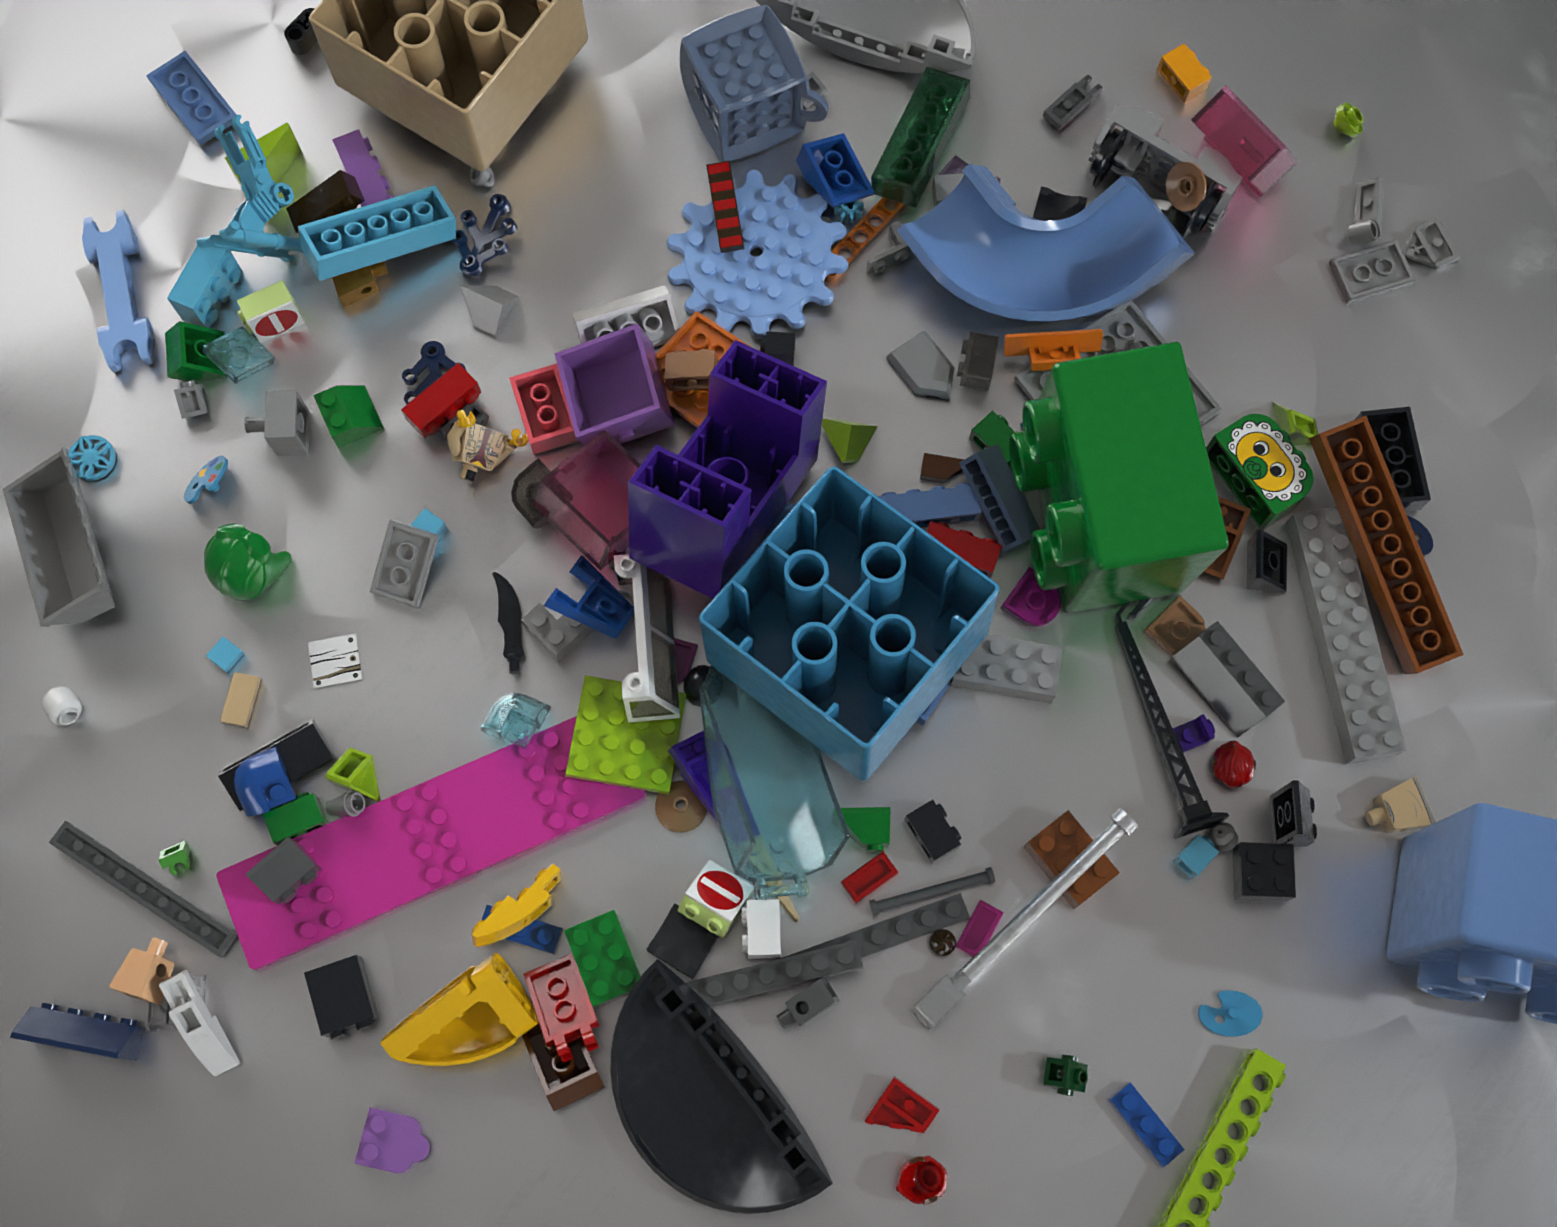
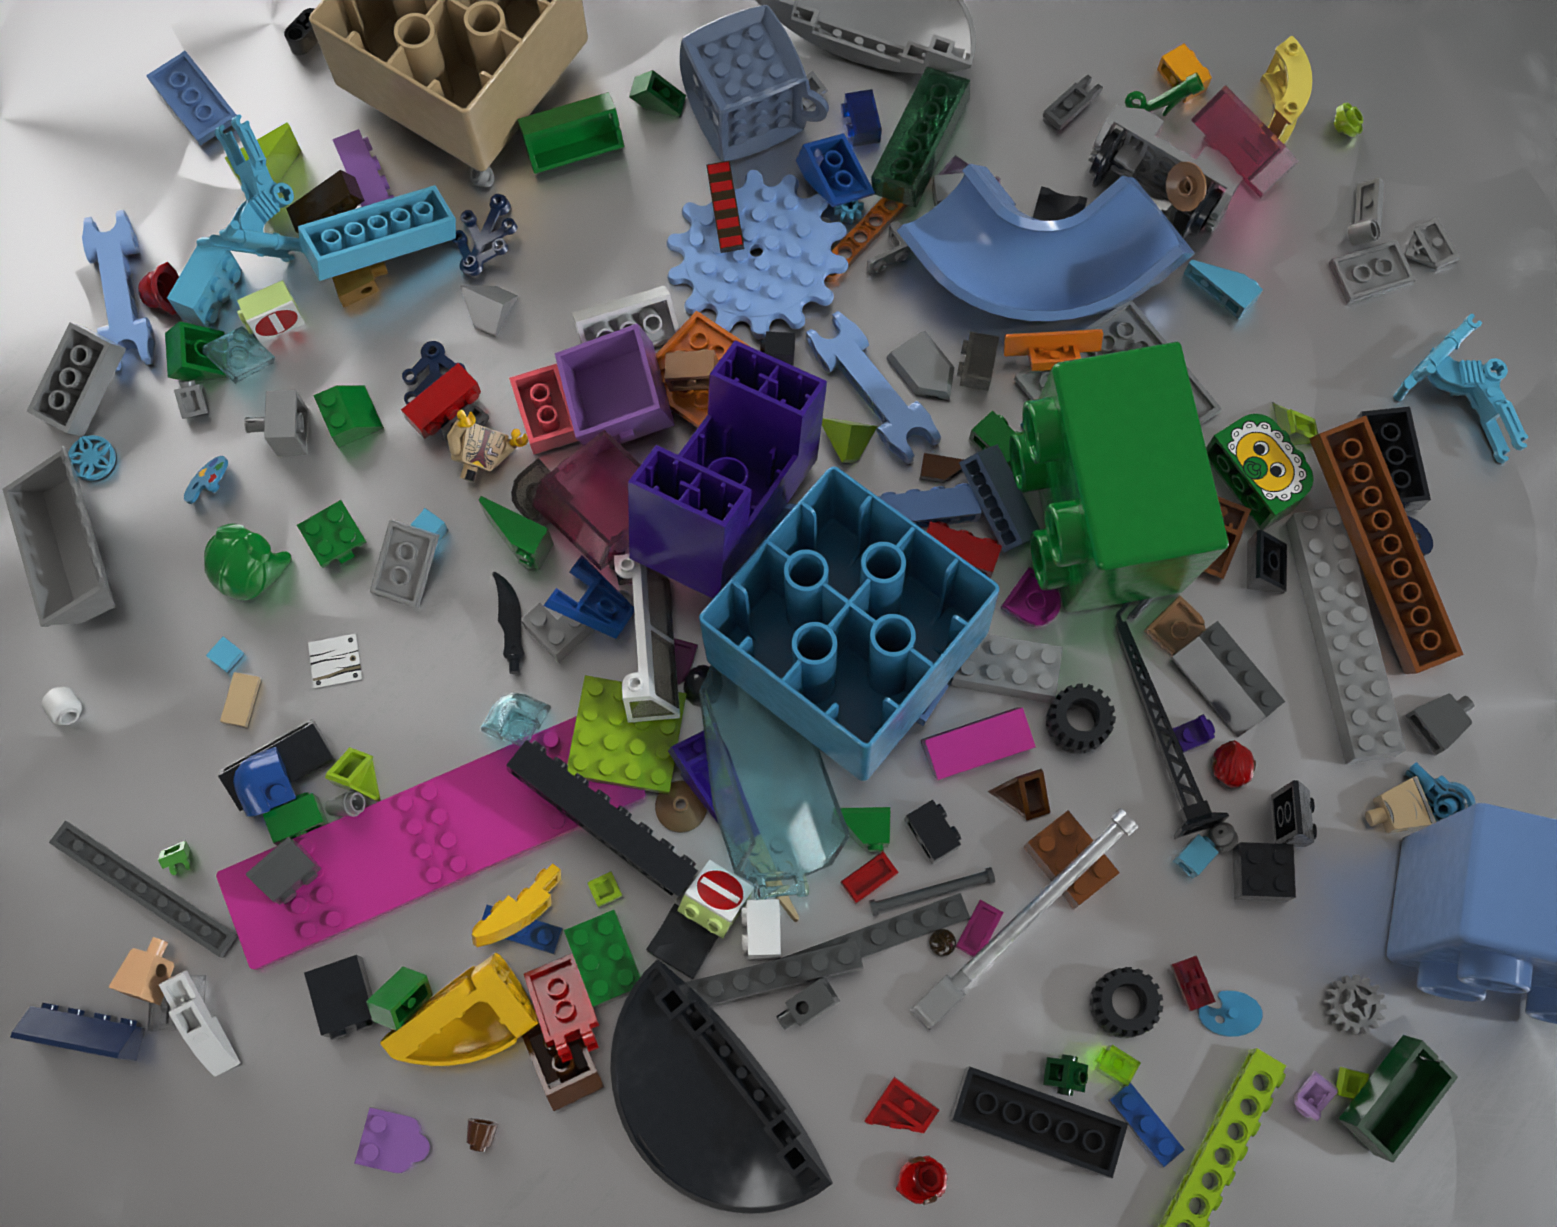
(76, 379): none -> light grey brick
(157, 286): none -> red piece
(332, 534): none -> green piece
(399, 998): none -> green brick
(480, 1133): none -> reddish brown hat
(524, 537): none -> green slope
(571, 132): none -> green piece
(601, 819): none -> black brick
(604, 889): none -> lime plate
(657, 94): none -> green slope
(861, 117): none -> clear blue brick
(897, 418): none -> light blue piece
(978, 743): none -> dark pink brick
(1025, 794): none -> reddish brown slope
(1039, 1122): none -> black brick
(1095, 704): none -> black tyre
(1116, 1065): none -> clear neon green brick
(1147, 995): none -> black tyre
(1170, 98): none -> green plant
(1193, 983): none -> dark red hips
(1227, 287): none -> medium azure slope
(1289, 86): none -> light yellow fence
(1314, 1096): none -> lavender bracket
(1350, 990): none -> light grey gear
(1350, 1082): none -> lime plate
(1398, 1098): none -> dark green piece
(1442, 721): none -> dark grey torso
(1442, 796): none -> dark azure pin
(1475, 382): none -> medium azure piece

